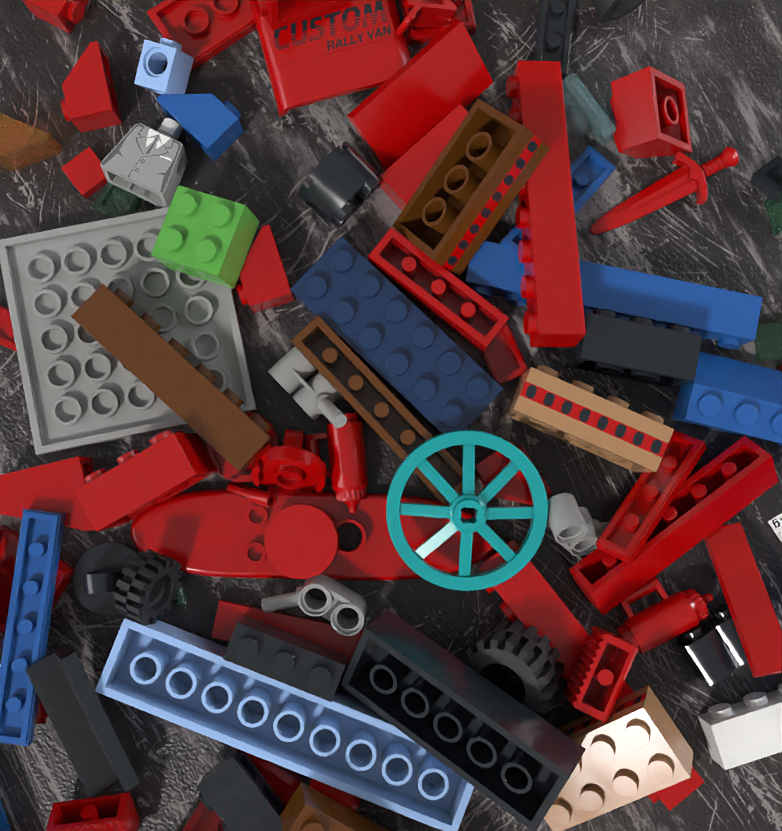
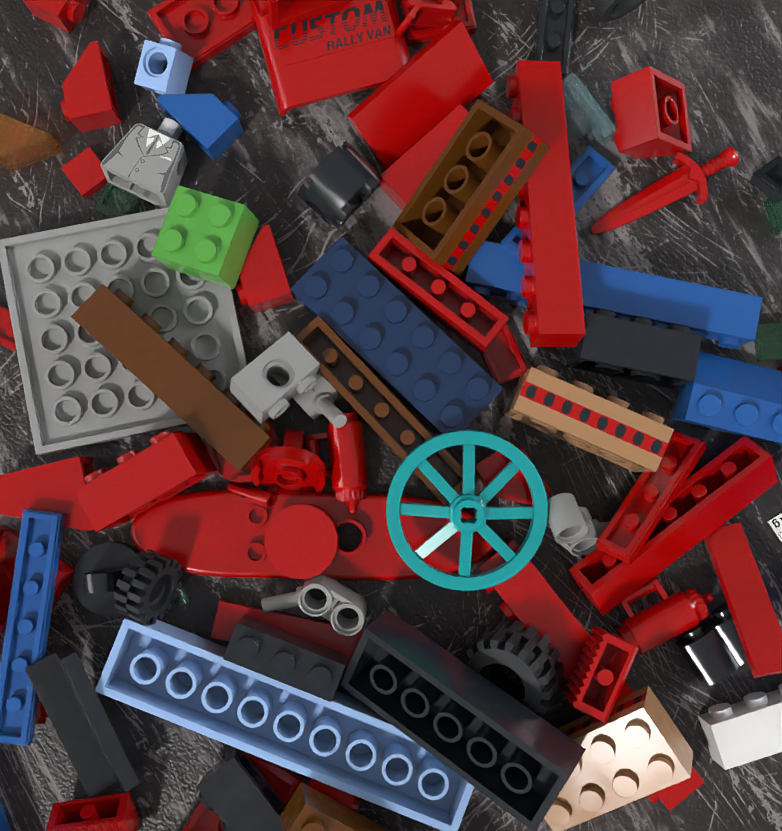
(282, 358): none -> light grey brick

